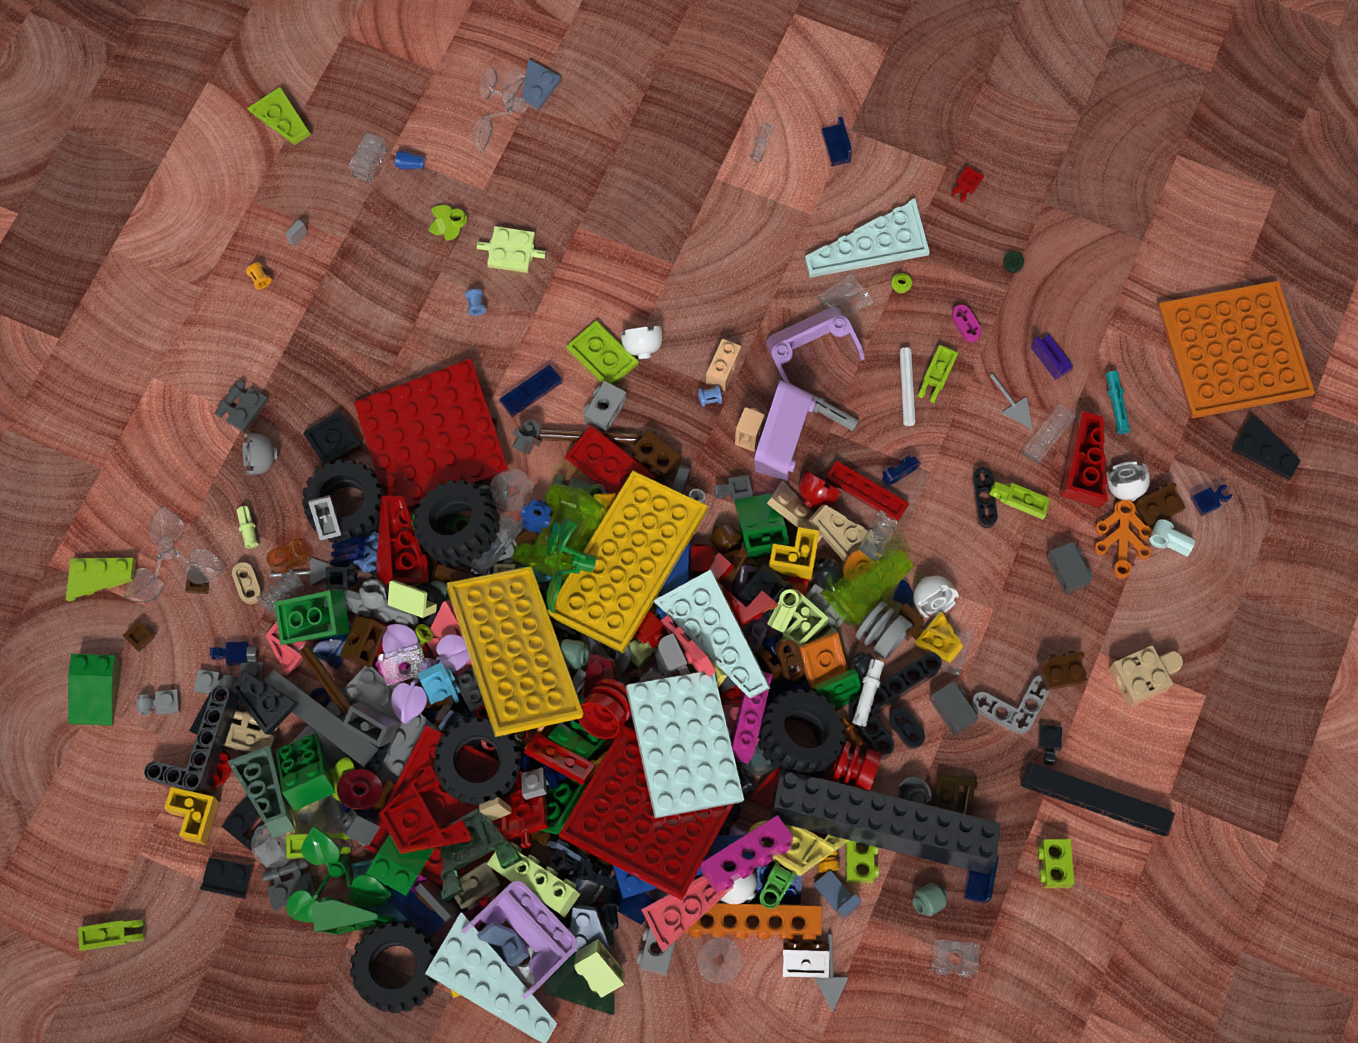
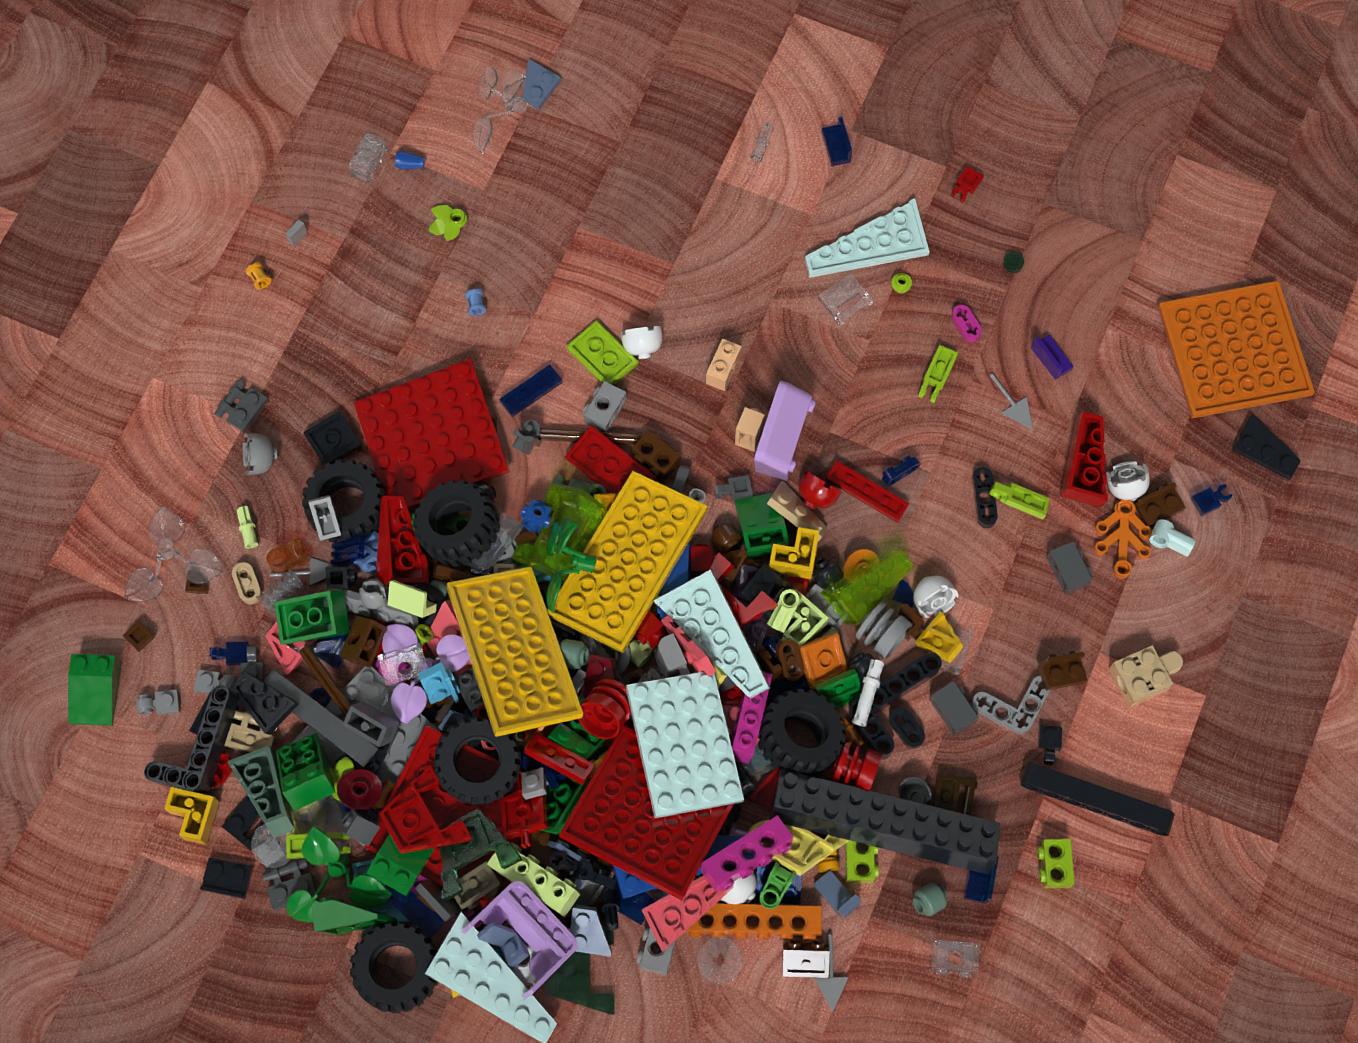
(95, 574): lime wing -> none
(108, 934): lime hinge -> none
(281, 116): lime wing -> none
(495, 809): tan tile -> none
(511, 249): yellowish green plate -> none
(522, 494): clear plate -> none
(599, 968): yellowish green brick -> none
(709, 396): medium blue bush -> none
(830, 320): lavender windscreen -> none
(834, 413): light grey pin -> none
(838, 531): tan wing -> none
(878, 536): clear plate -> none
(907, 386): white axle -> none
(1048, 434): clear plate -> none
(1116, 394): teal pin -> none

